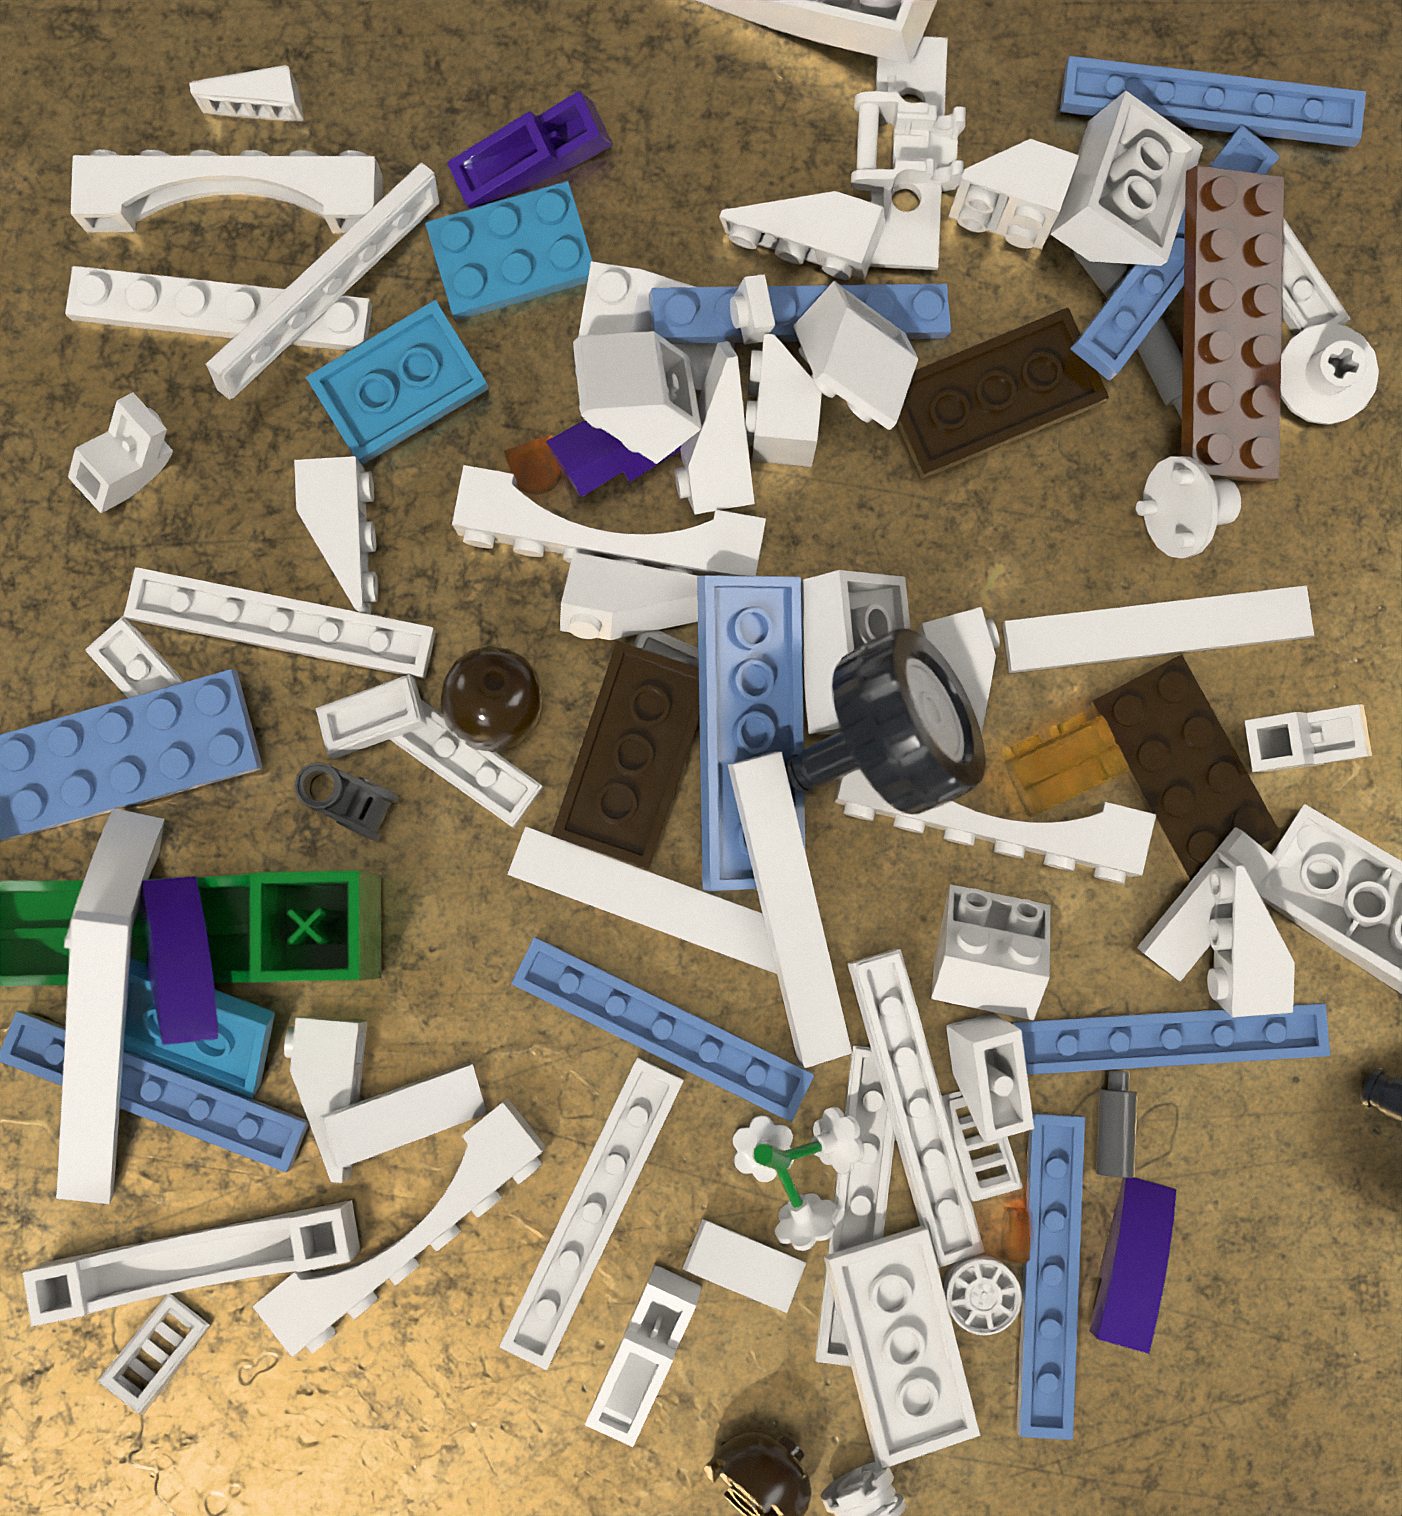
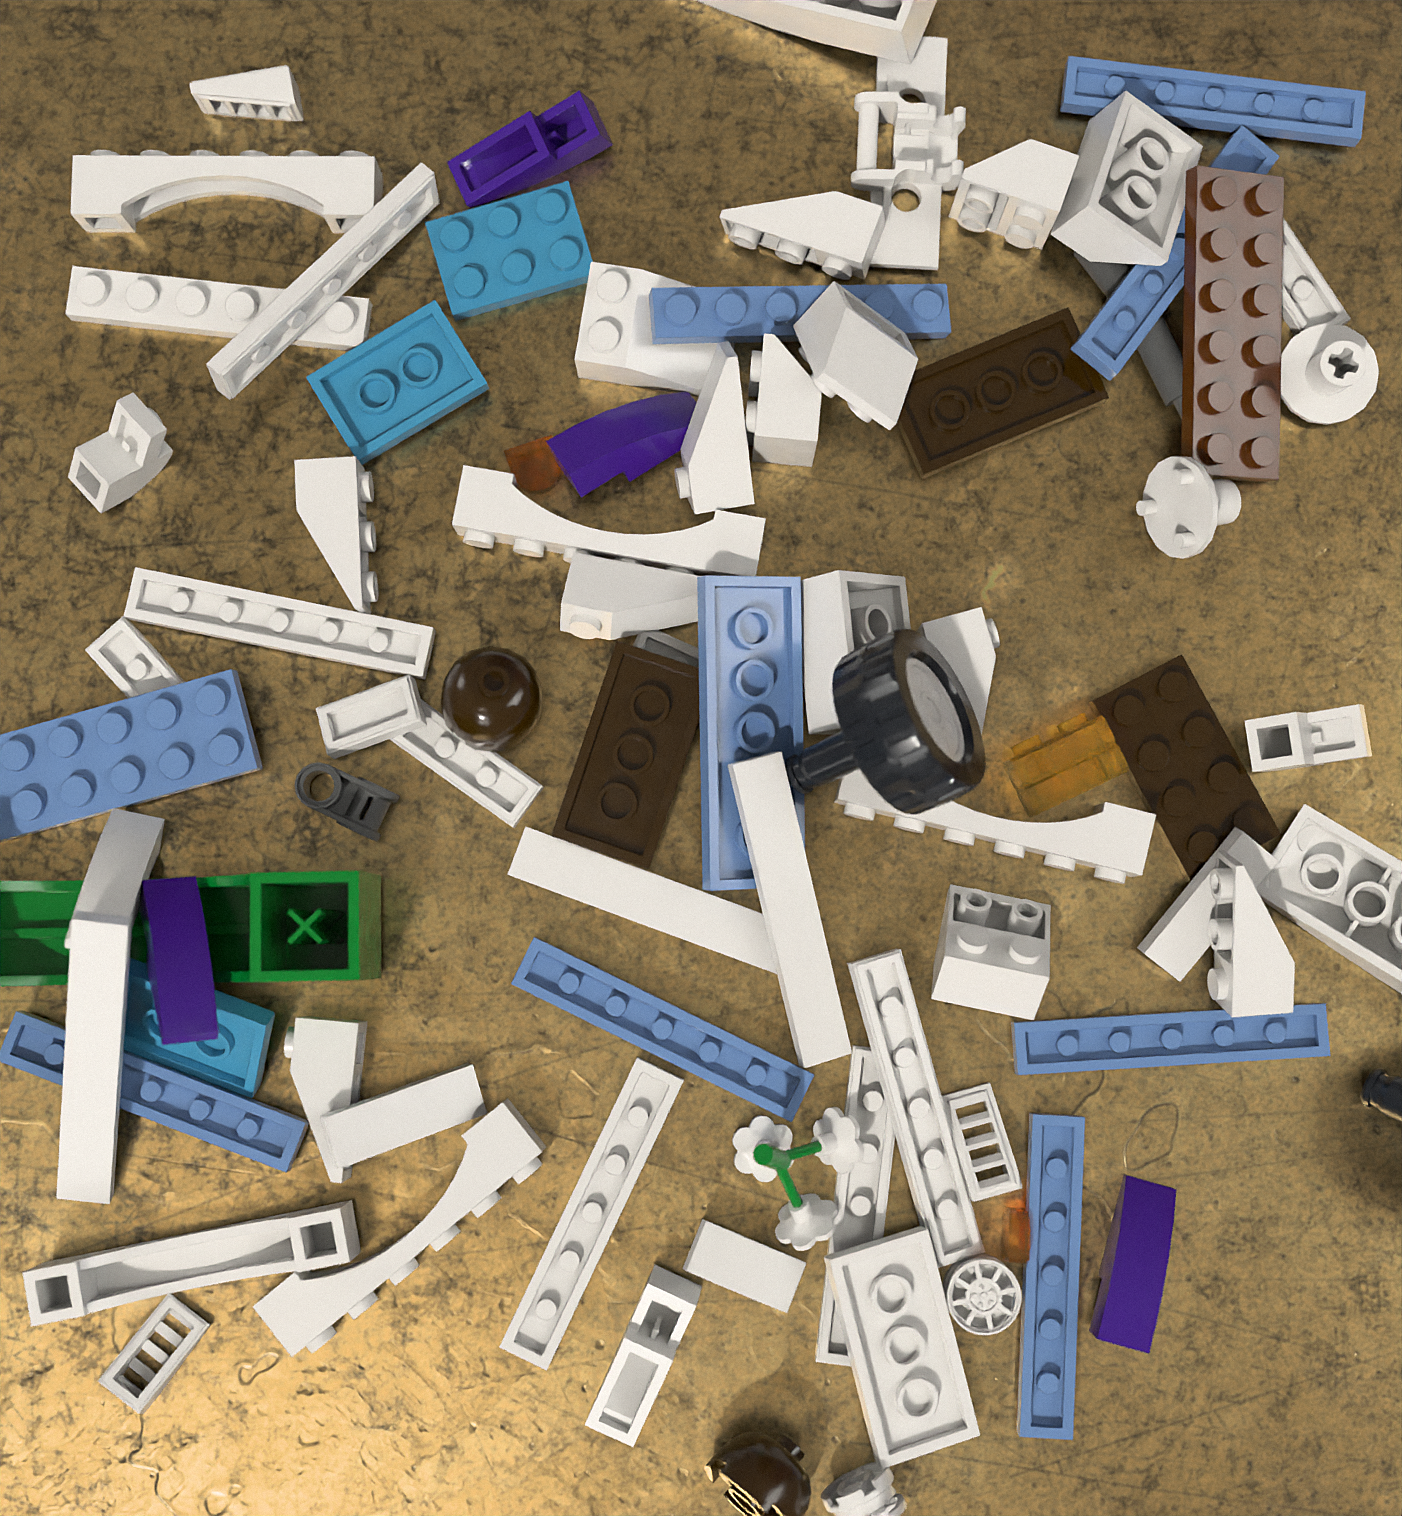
(637, 390): white slope -> none
(752, 309): white plate -> none
(991, 1074): white slope -> none
(1117, 1127): dark grey cylinder -> none
(1158, 629): white tile -> none

